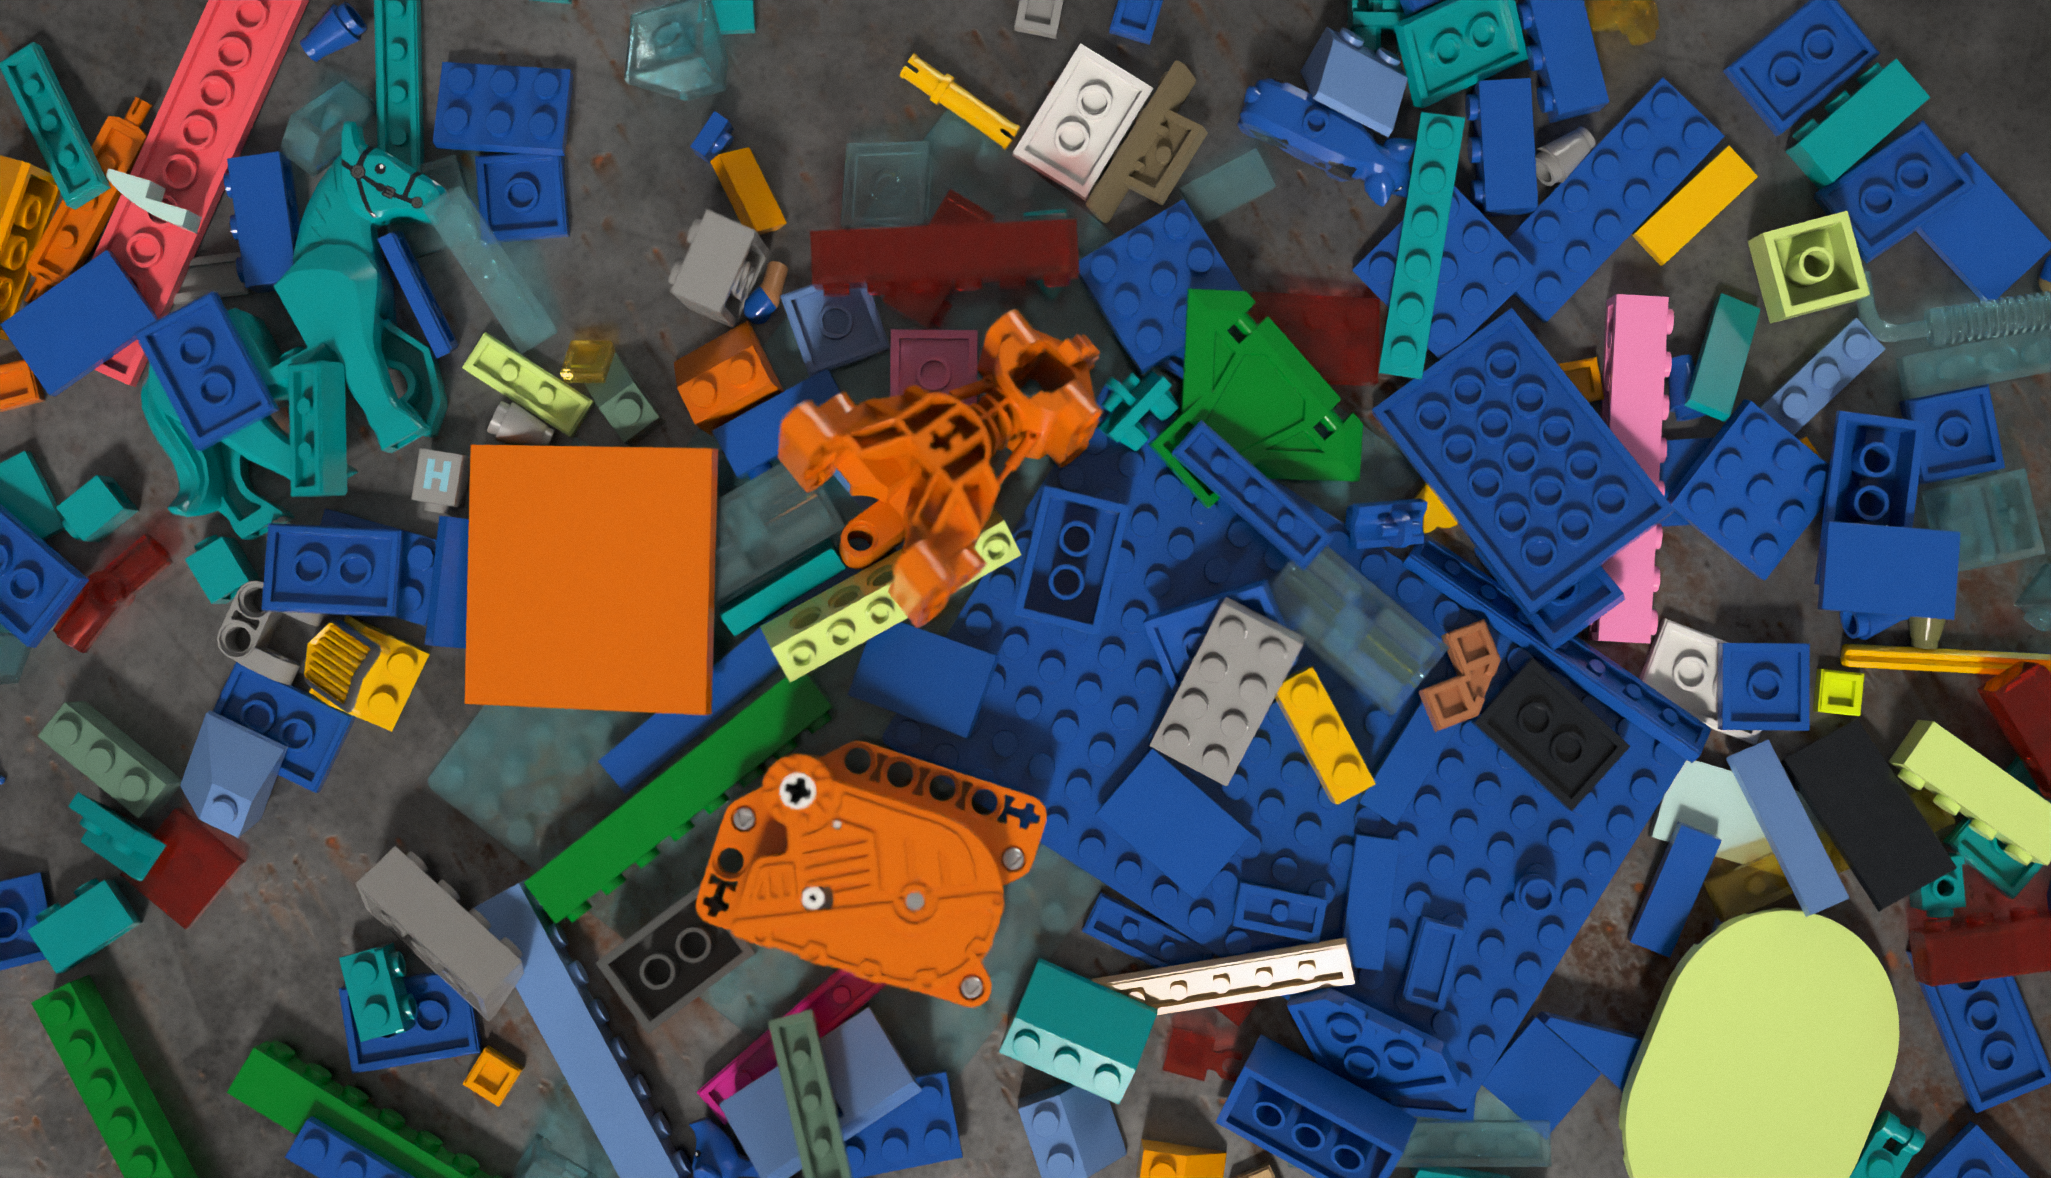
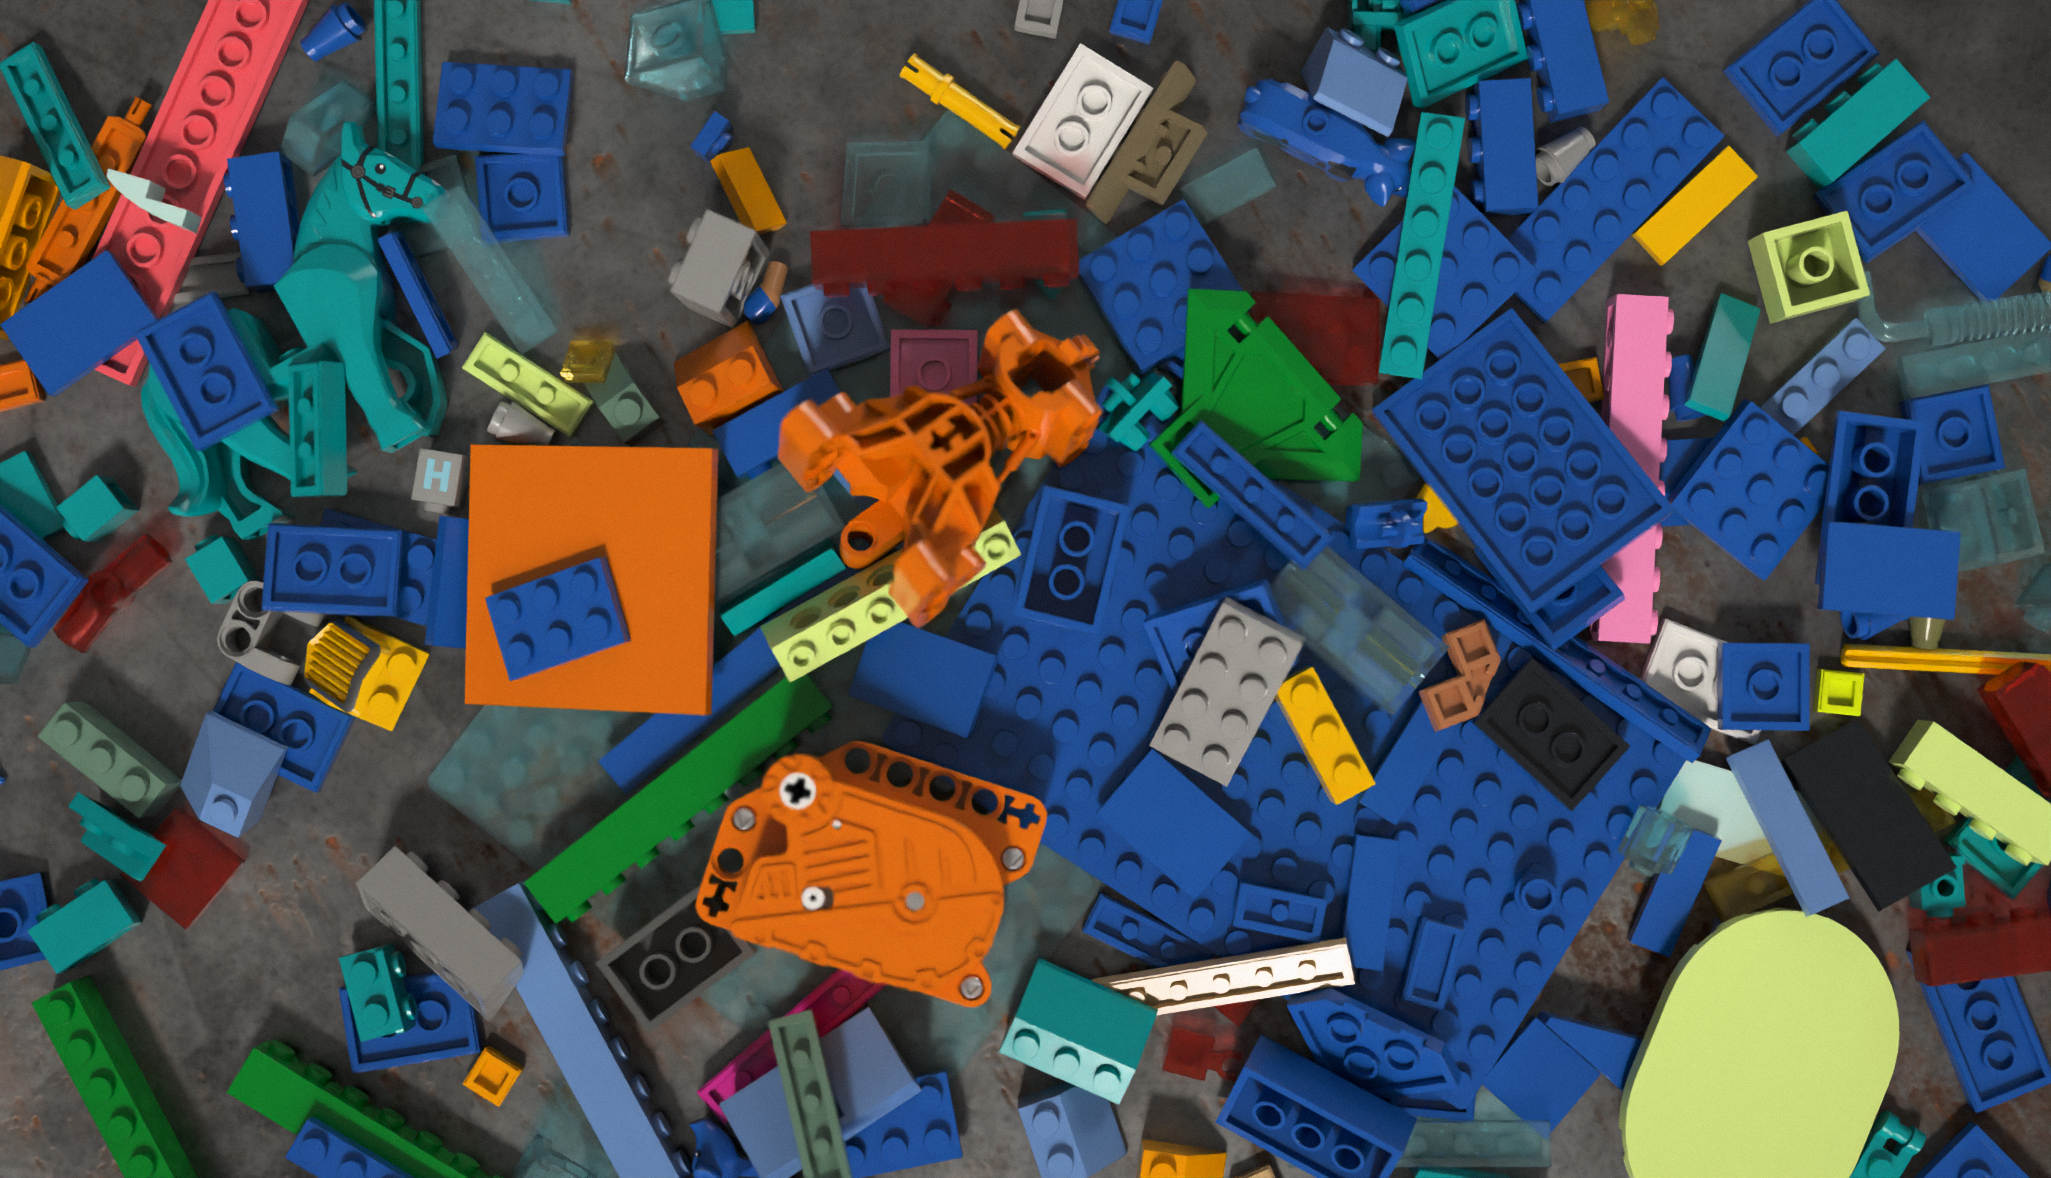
(558, 619): none -> blue plate
(1654, 841): none -> clear light blue brick

